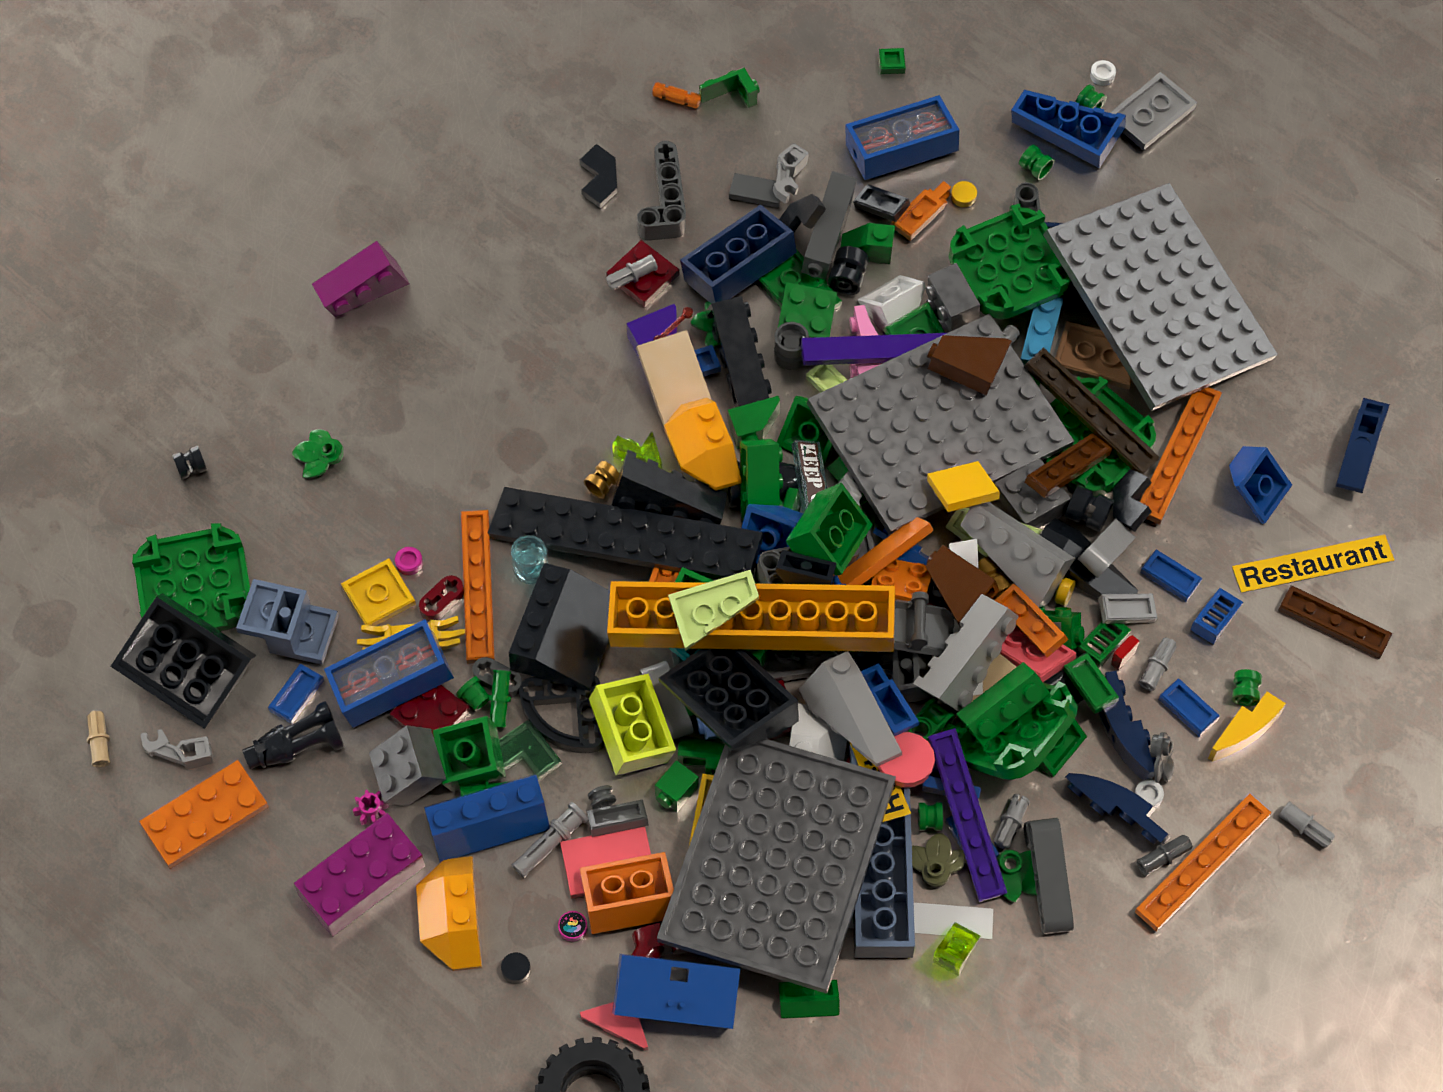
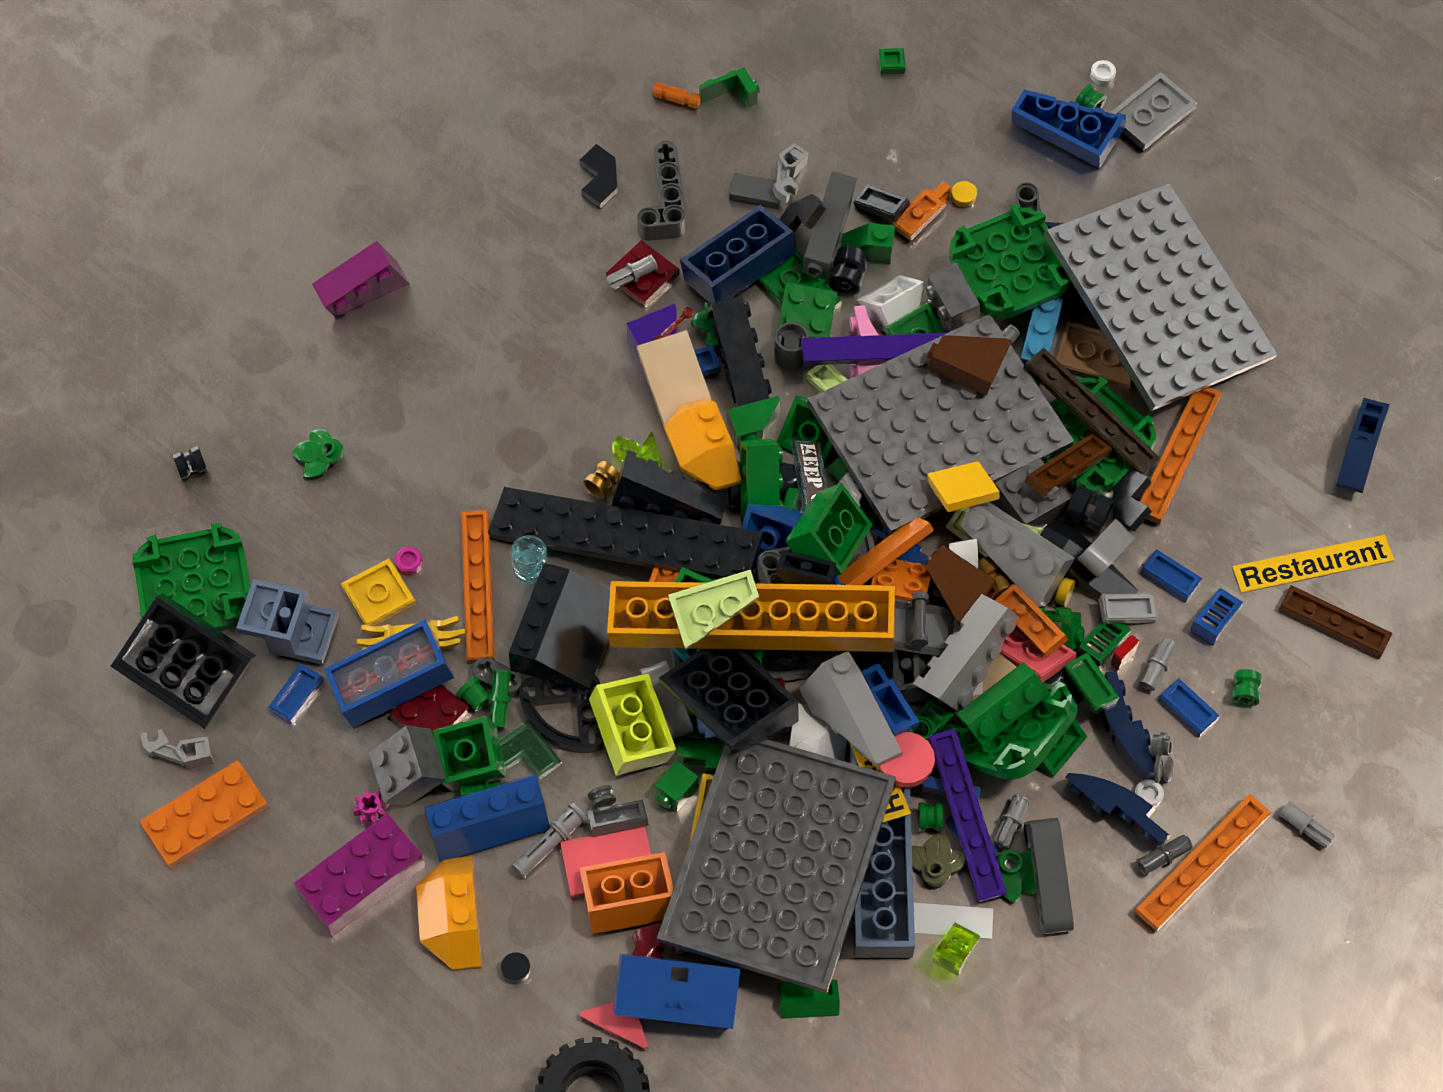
(98, 739): tan axle -> none
(278, 743): black piece -> none
(438, 595): dark red beam -> none
(572, 926): tile -> none
(902, 137): blue brick -> none
(1036, 162): green wheel -> none
(1247, 726): yellow slope -> none
(1259, 480): blue slope -> none

